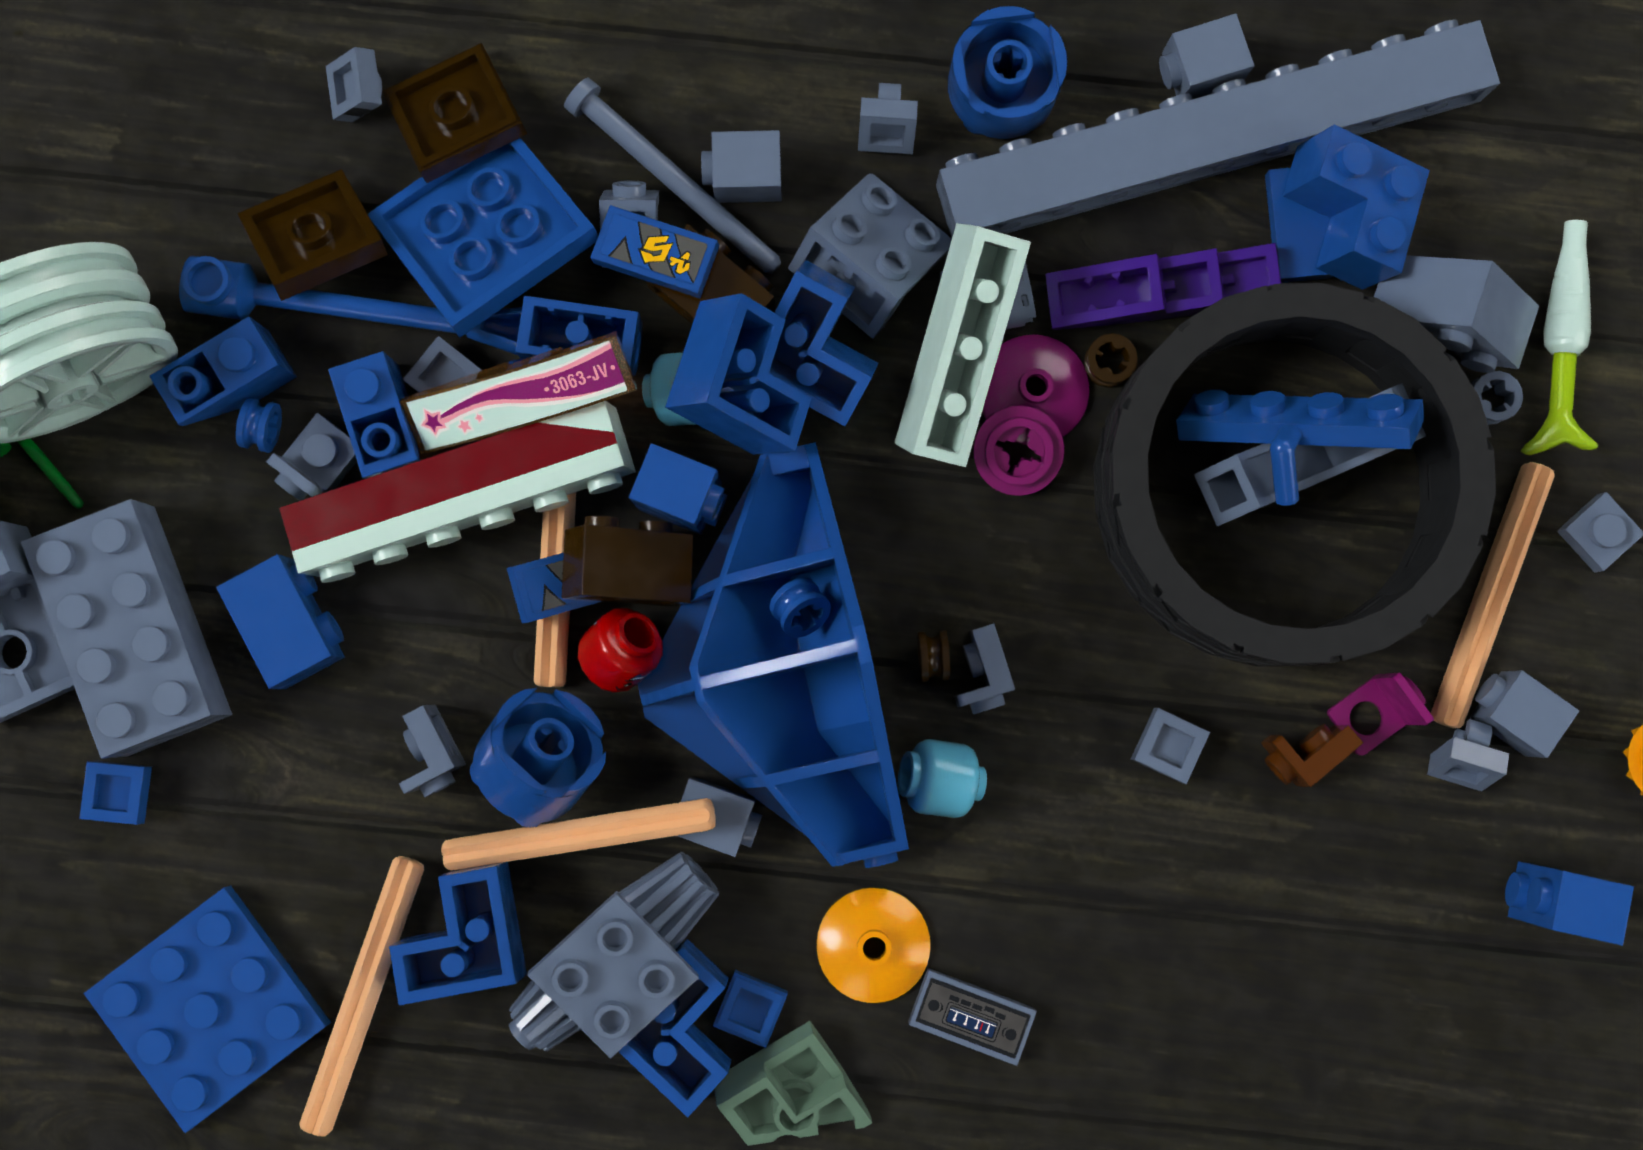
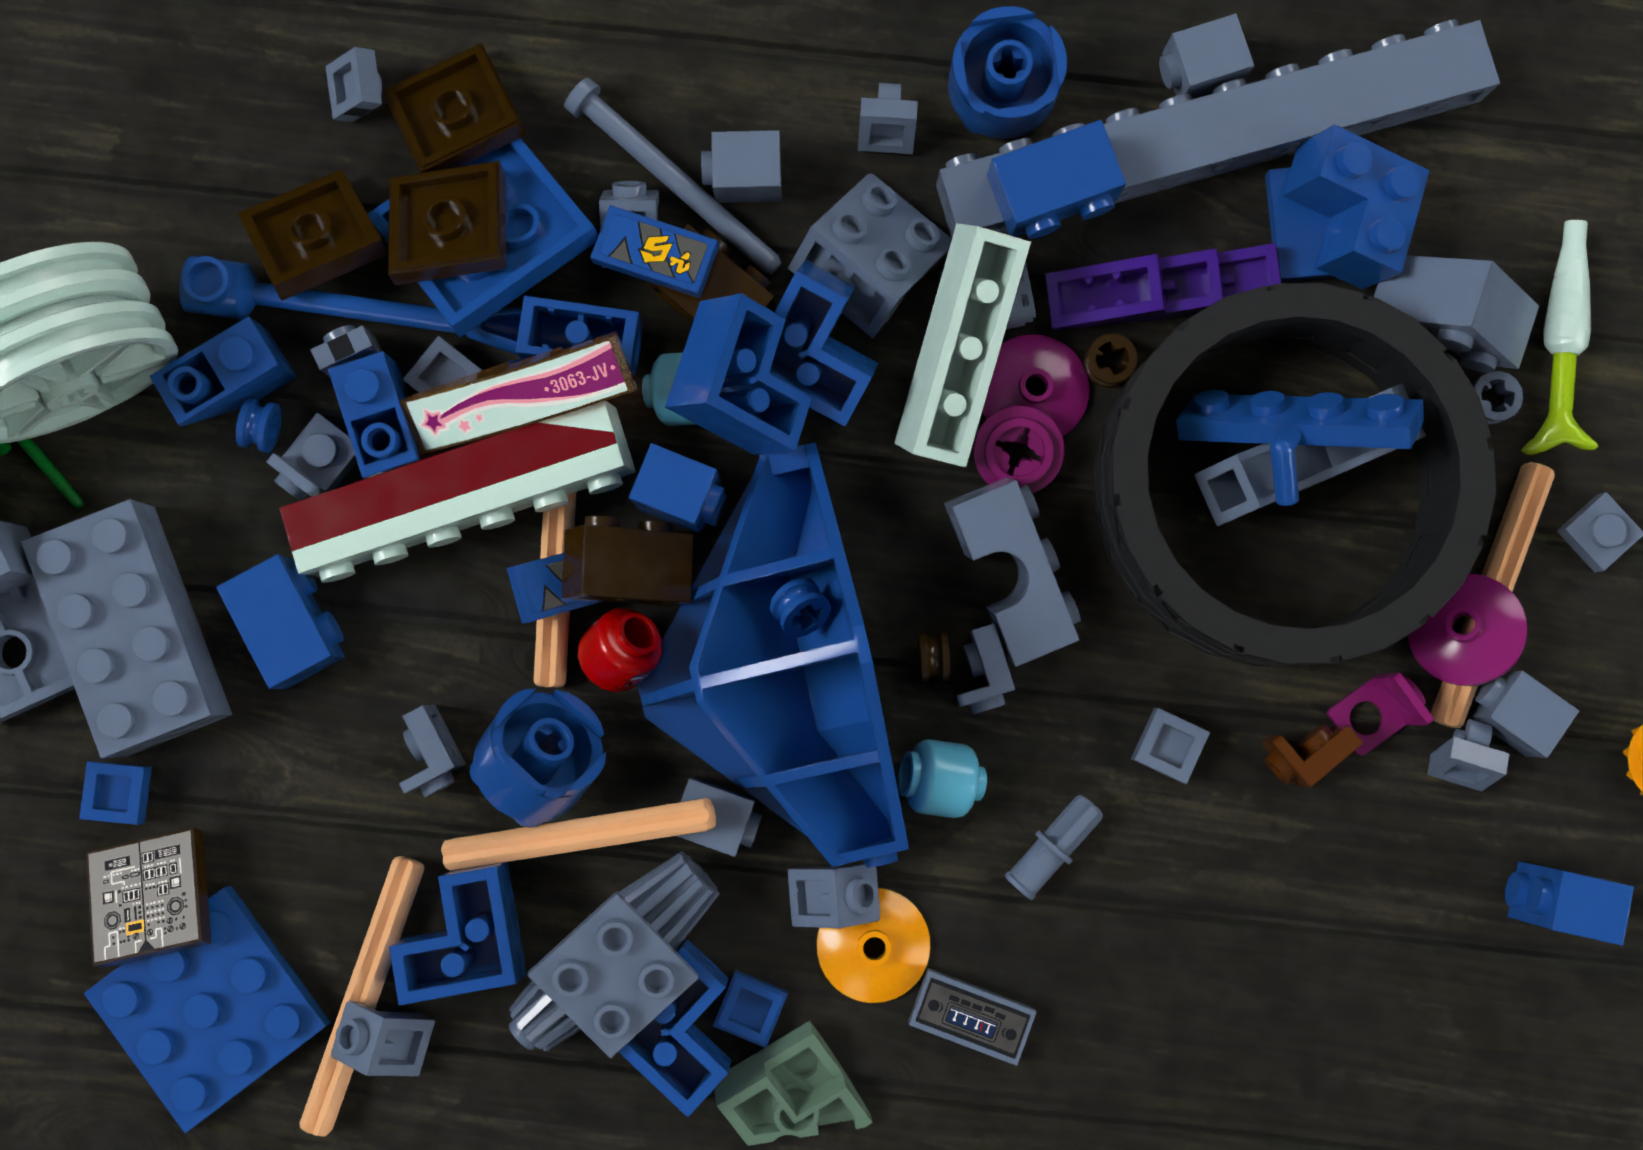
(148, 898): none -> tile
(344, 346): none -> sand blue plate
(382, 1040): none -> sand blue bracket
(447, 223): none -> dark brown tile
(833, 896): none -> sand blue bracket
(1036, 613): none -> sand blue arch
(1054, 846): none -> sand blue axle
(1056, 180): none -> blue brick
(1485, 651): none -> magenta dish

